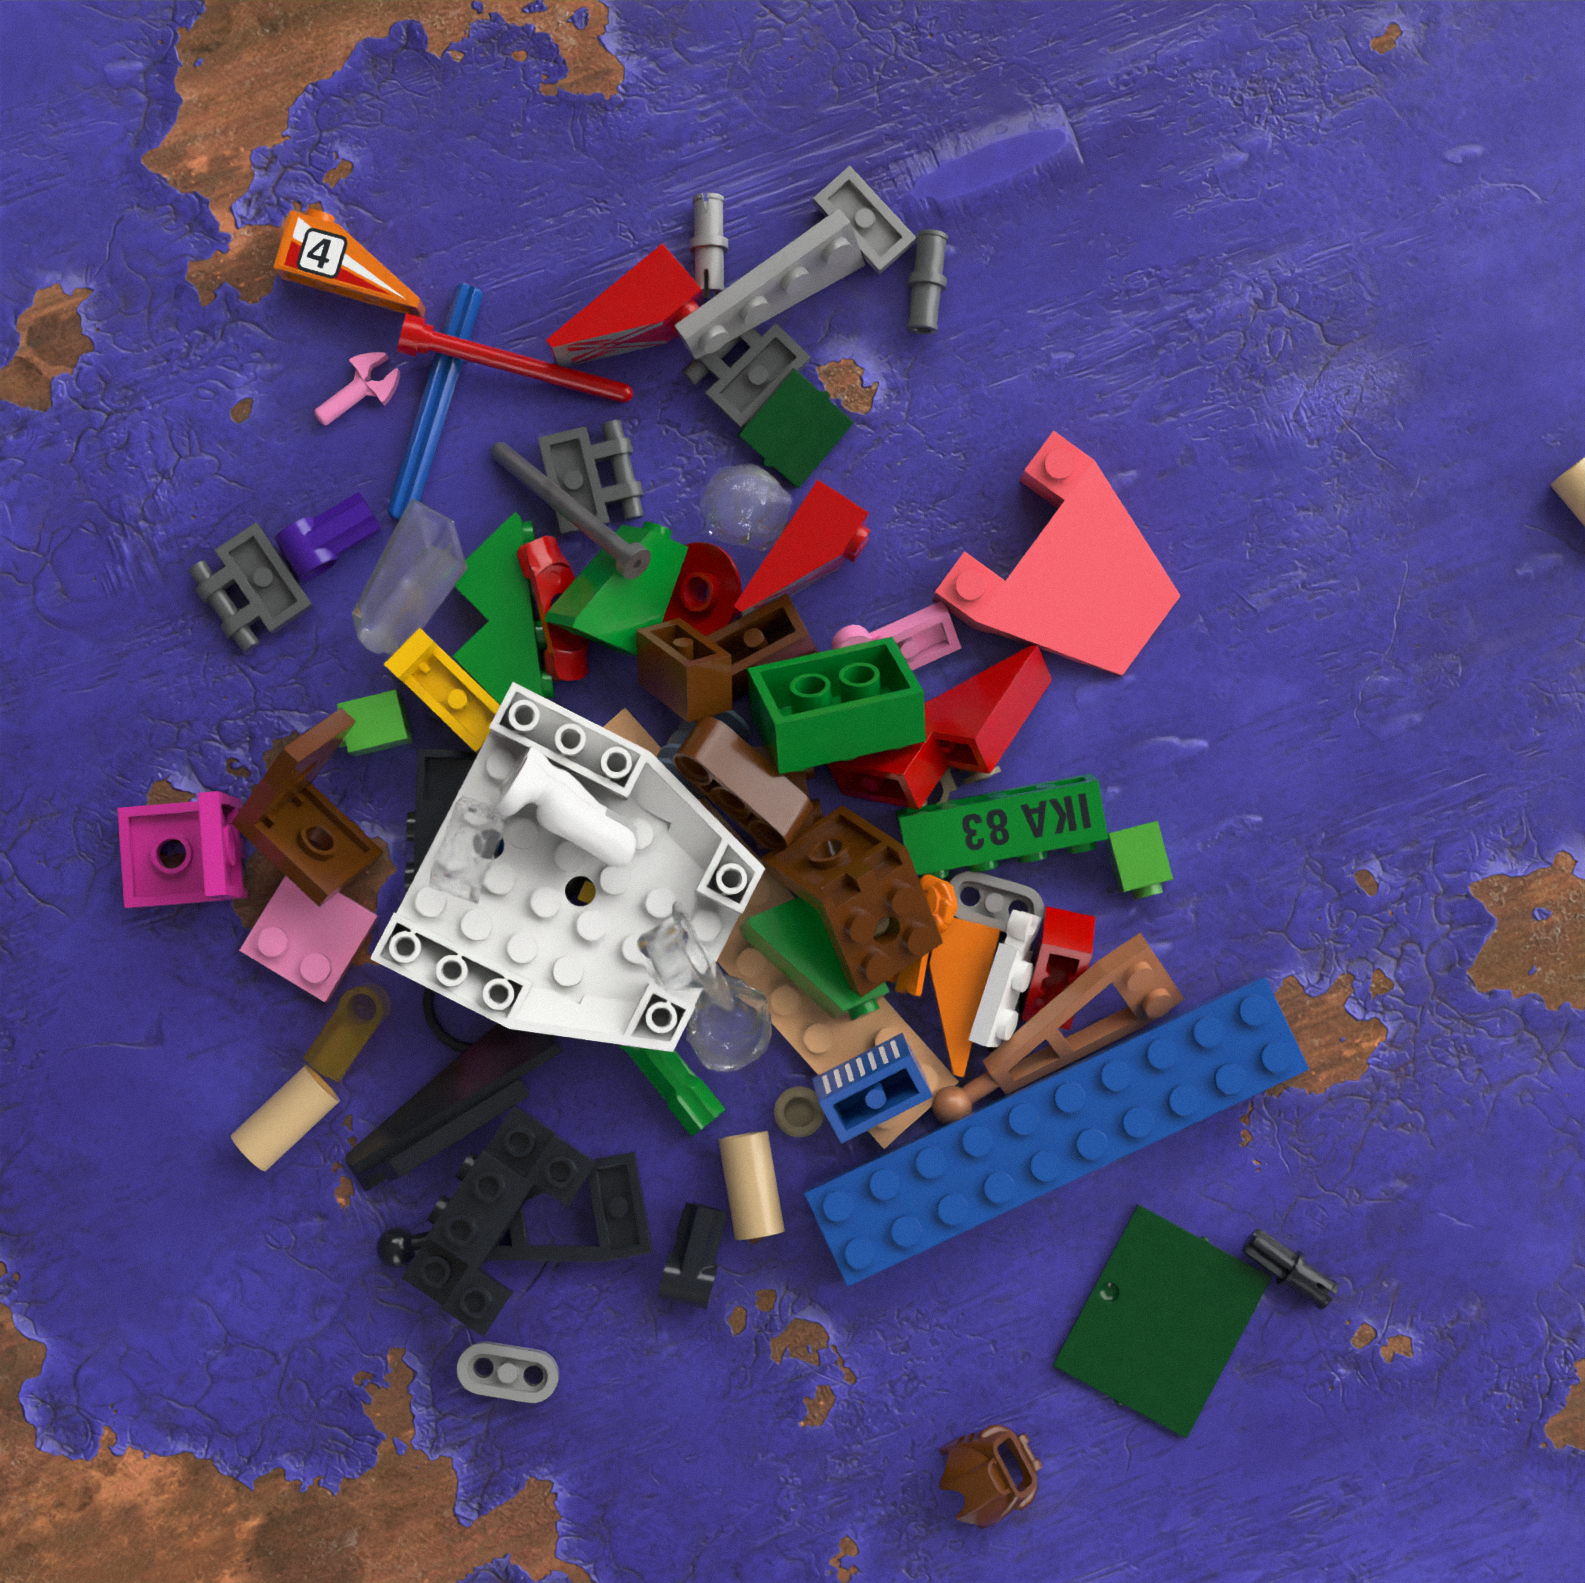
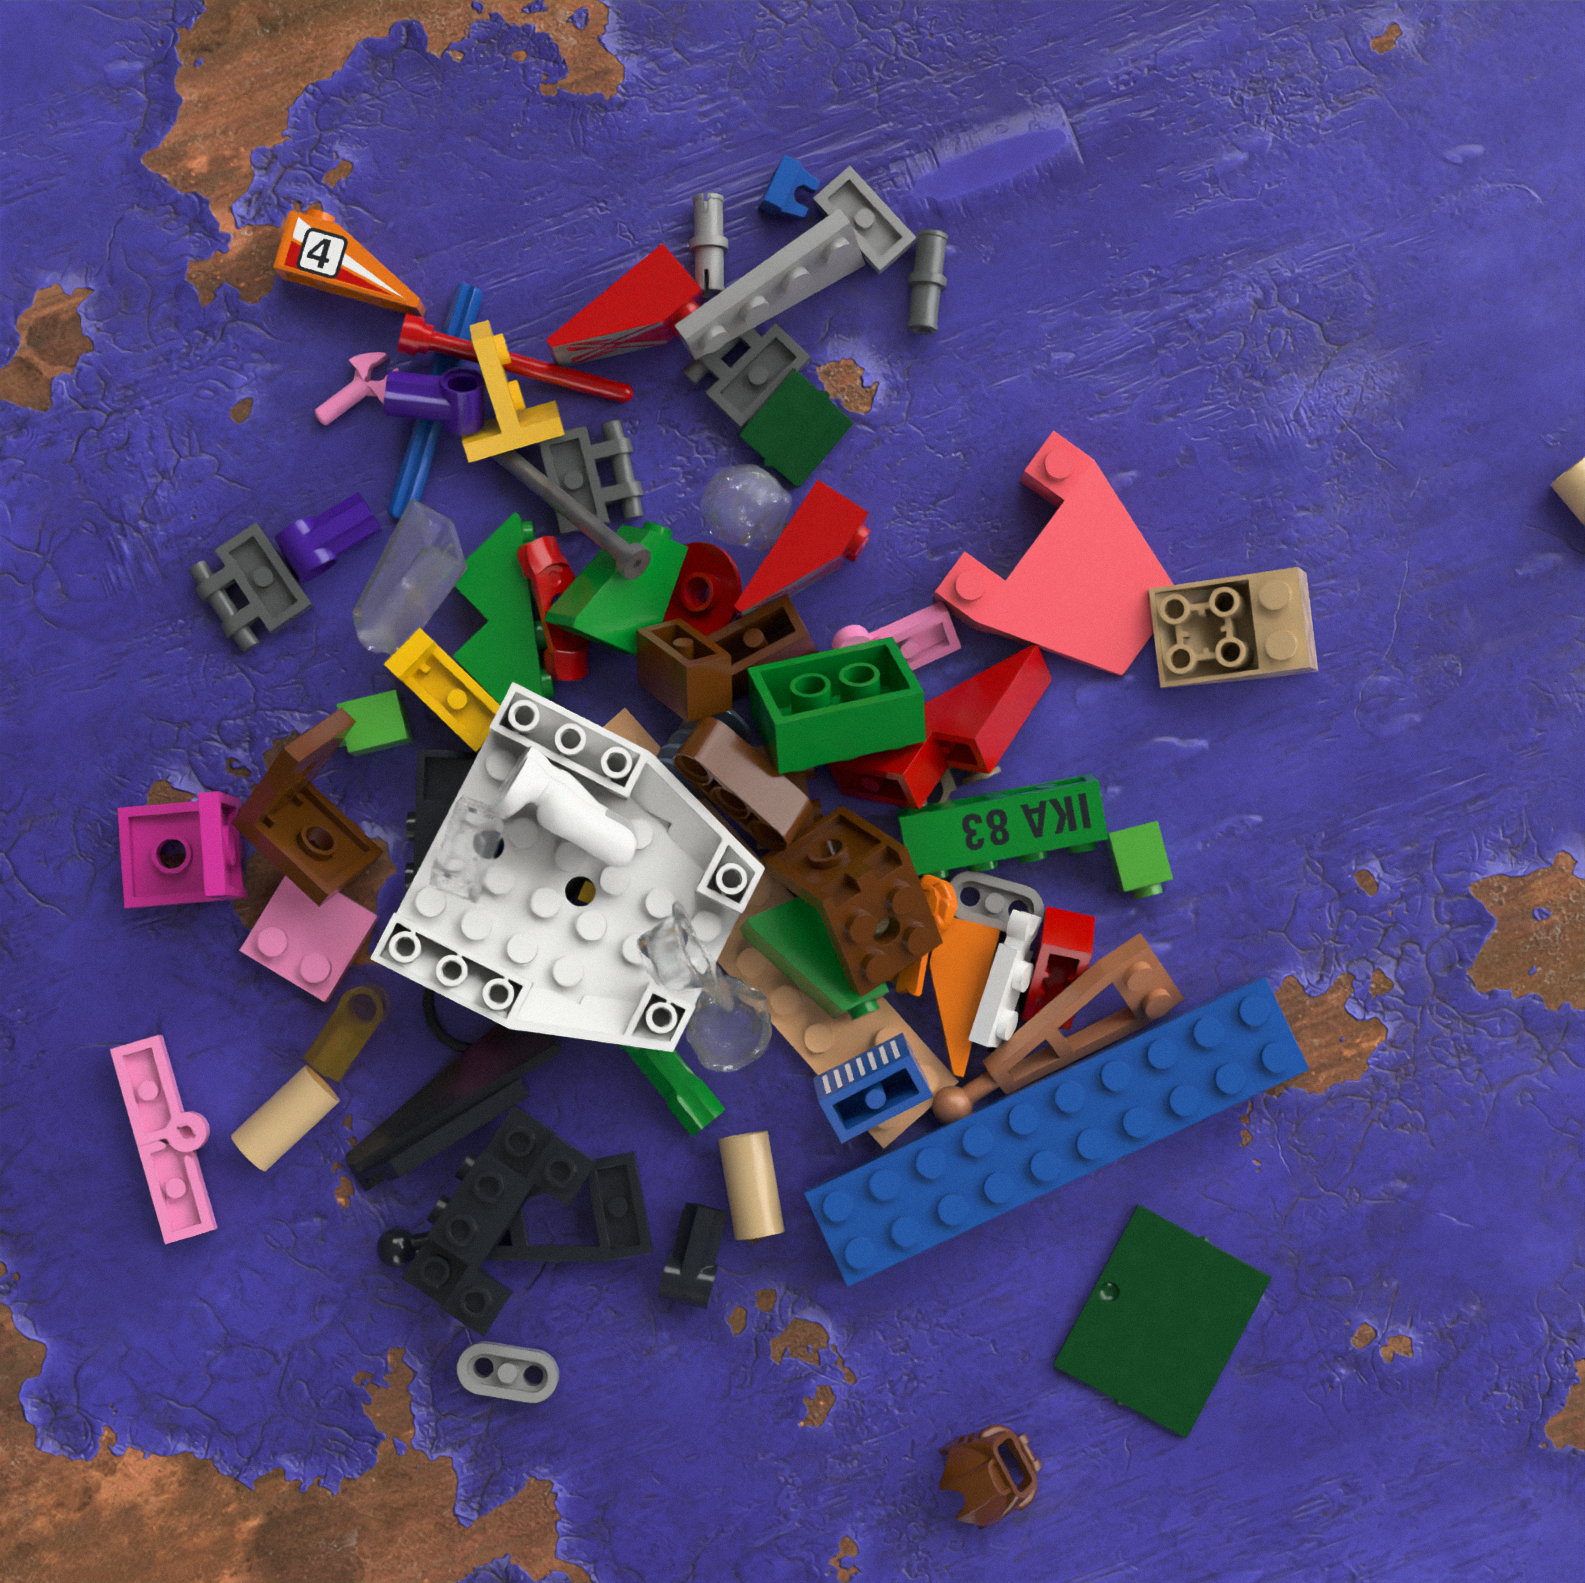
(165, 1138): none -> bright pink hinge
(452, 399): none -> dark purple piece
(511, 427): none -> yellow bracket
(780, 191): none -> blue tile
(798, 1111): dark tan tile -> none
(1233, 628): none -> tan slope
(1290, 1268): black axle -> none

